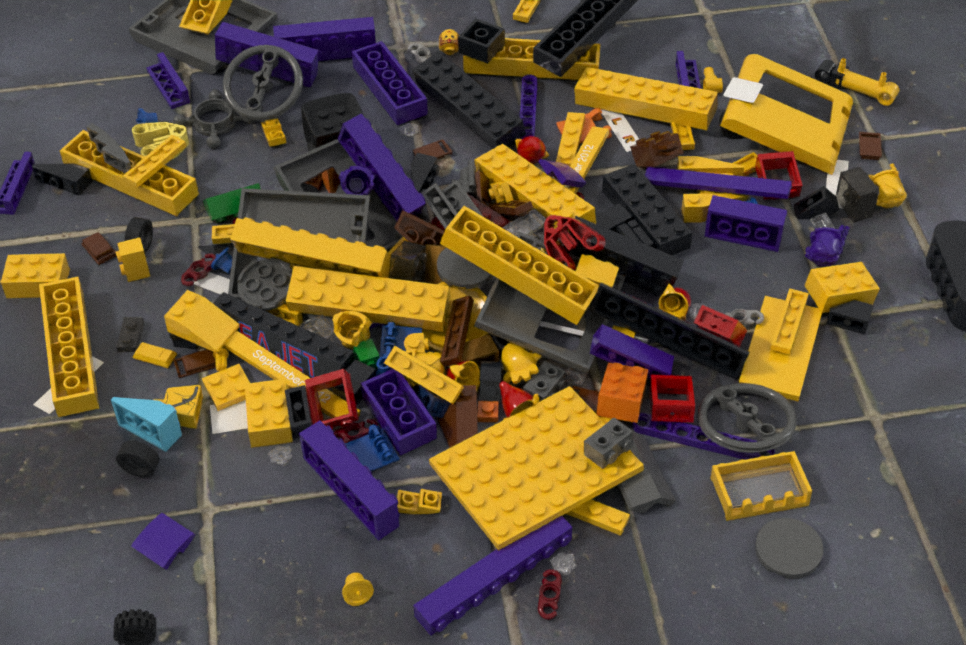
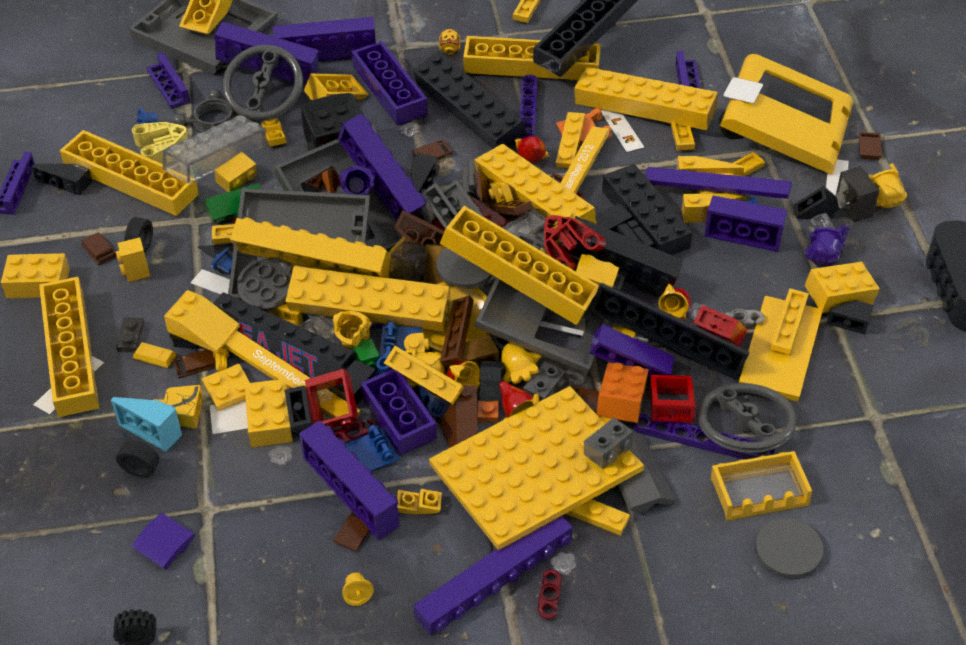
(111, 151): dark grey slope -> none
(154, 161): yellow plate -> none
(191, 273): dark red piece -> none
(213, 148): none -> clear brick
(235, 172): none -> yellow brick
(330, 84): none -> yellow slope
(351, 533): none -> reddish brown piece
(421, 50): light grey piece -> none
(481, 40): black brick -> none
(563, 172): dark purple slope -> none
(656, 149): reddish brown brick -> none
(711, 81): yellow pin -> none
(780, 160): red window -> none
(841, 77): yellow piece -> none

